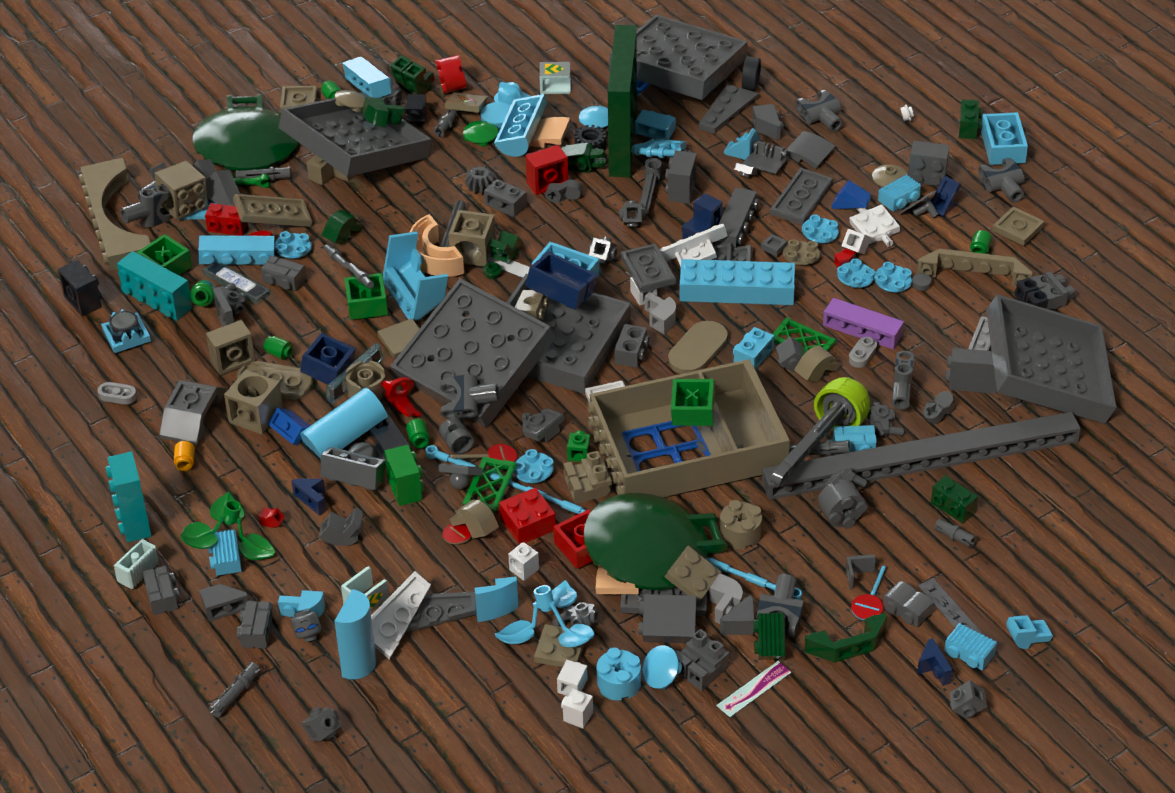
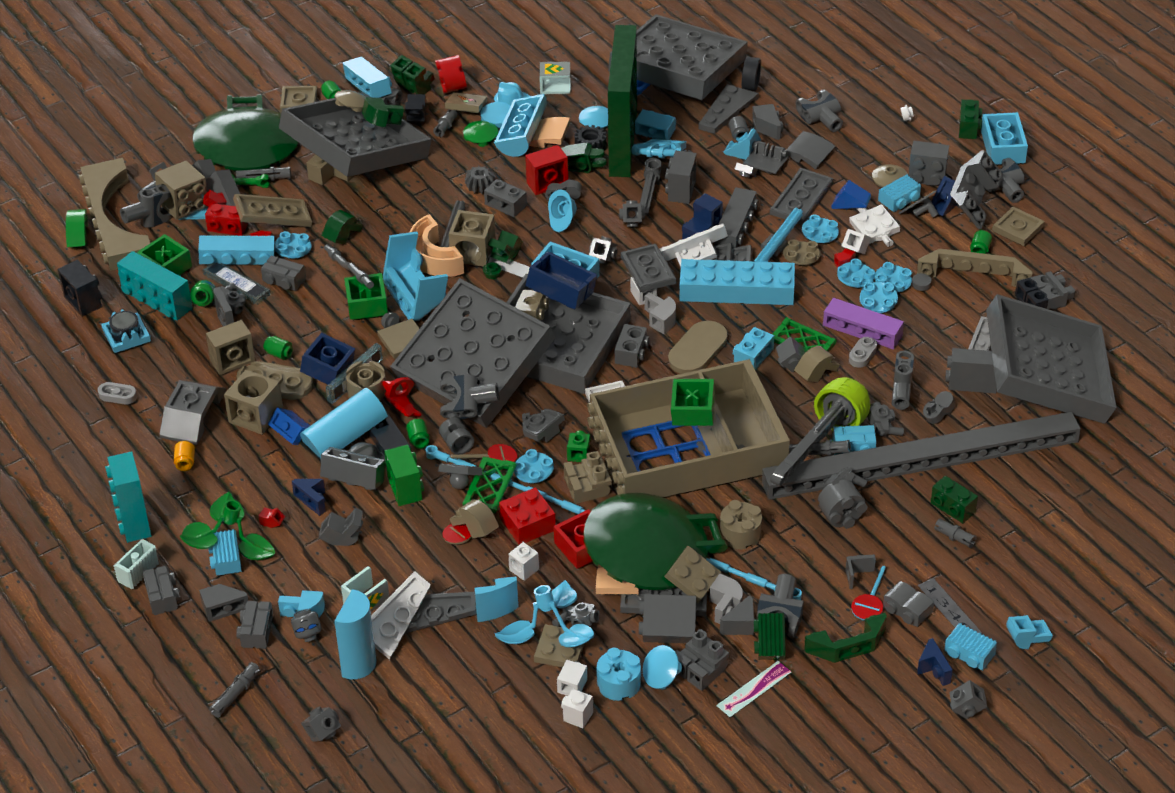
(76, 227): none -> green brick
(213, 197): none -> red piece
(389, 319): none -> dark grey plate
(561, 210): none -> medium azure piece
(738, 127): none -> dark grey brick
(779, 236): none -> medium azure axle
(878, 296): none -> medium azure dish
(970, 185): none -> dark grey slope

